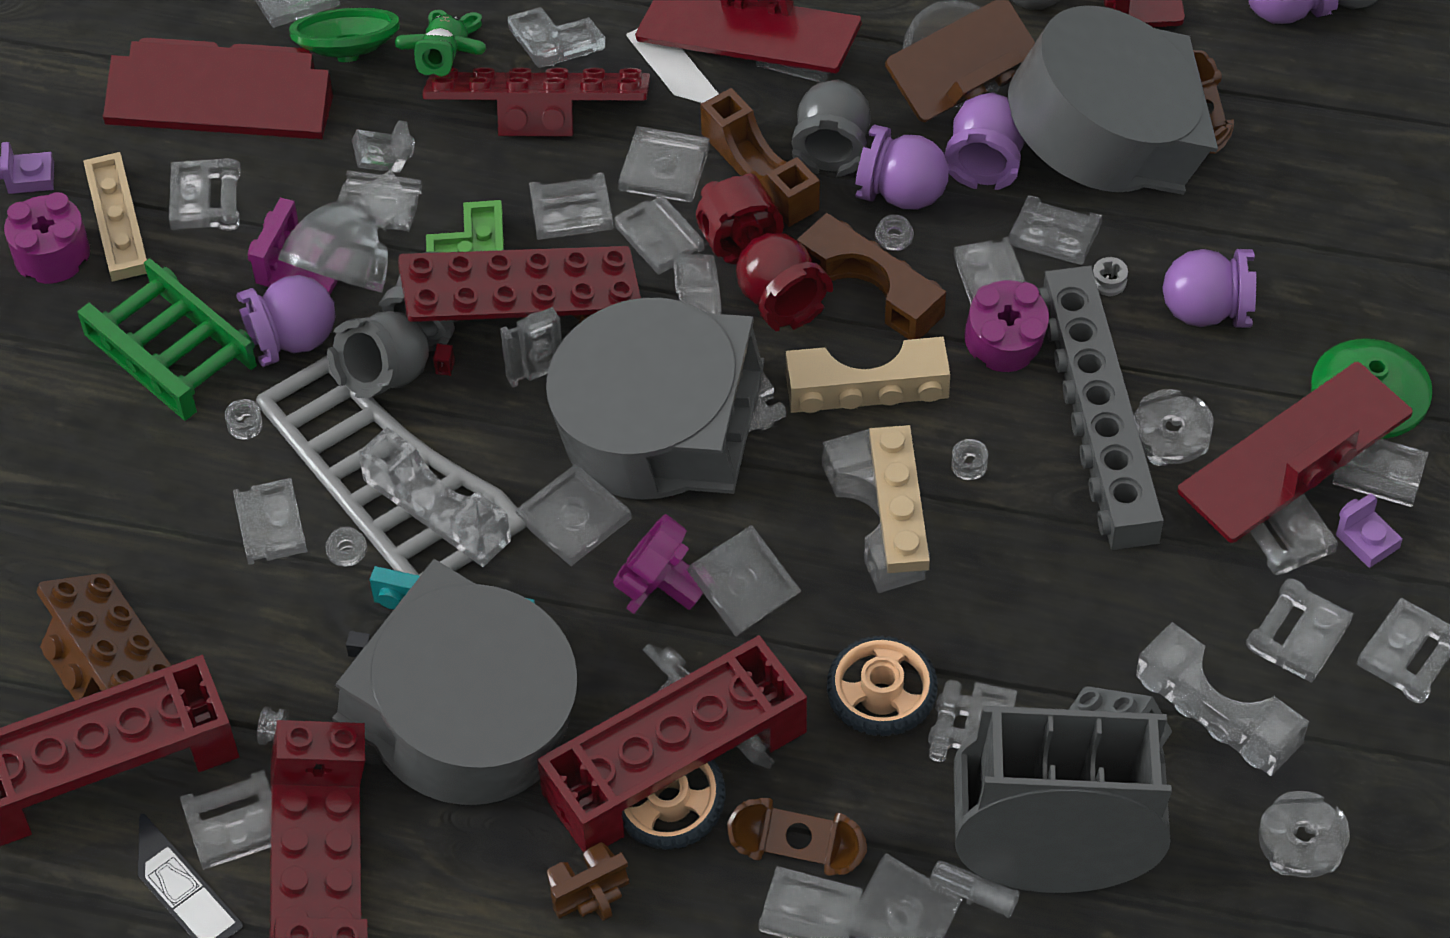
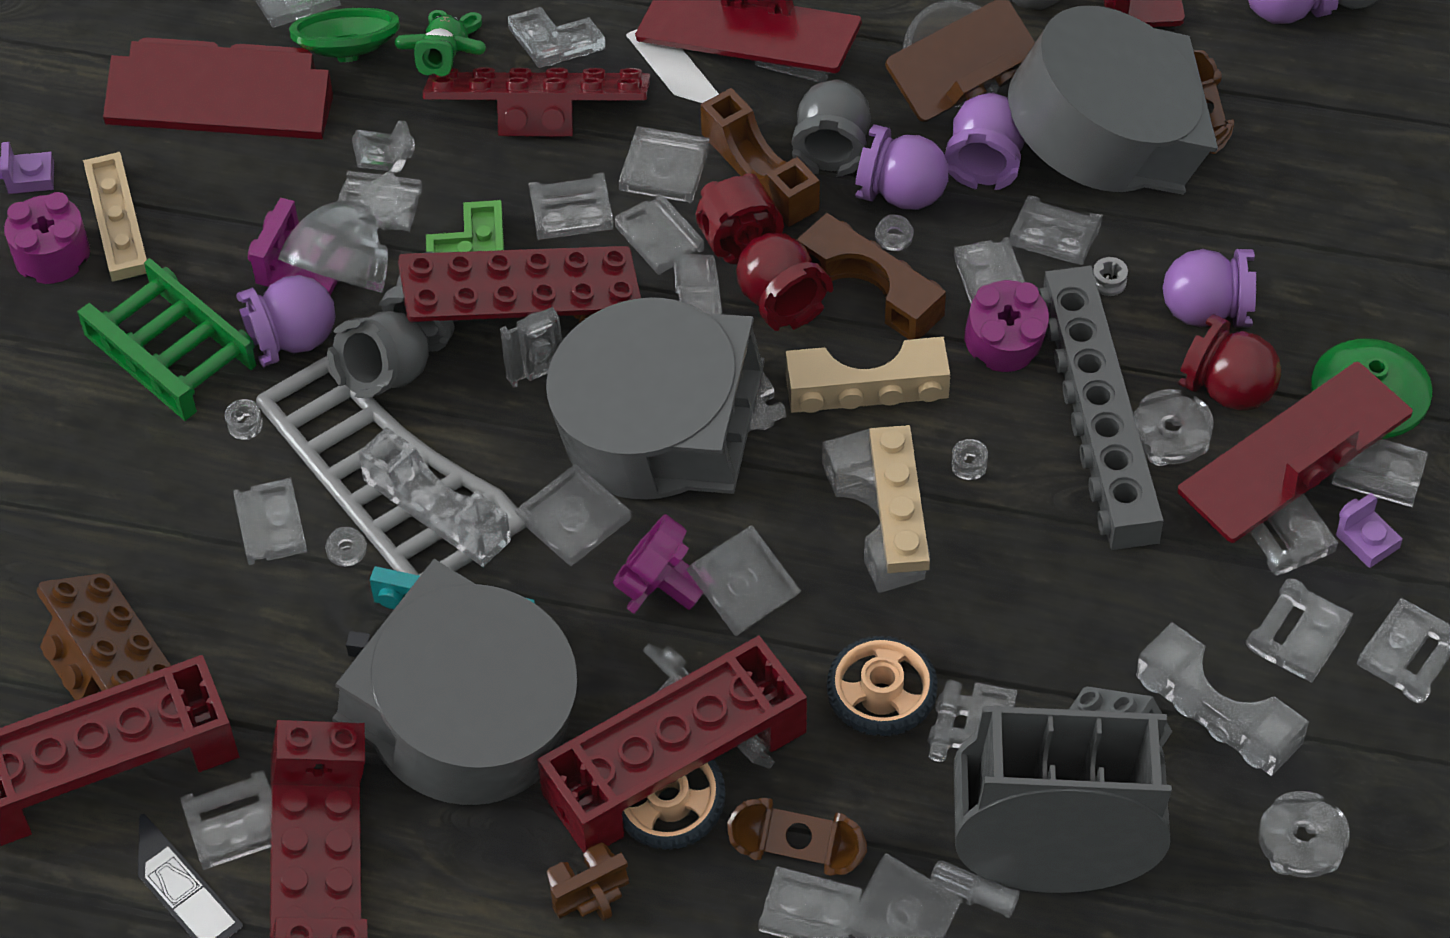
(192, 191): clear plate -> none
(267, 724): clear bush -> none
(444, 359): dark red piece -> none
(1235, 368): none -> dark red tile

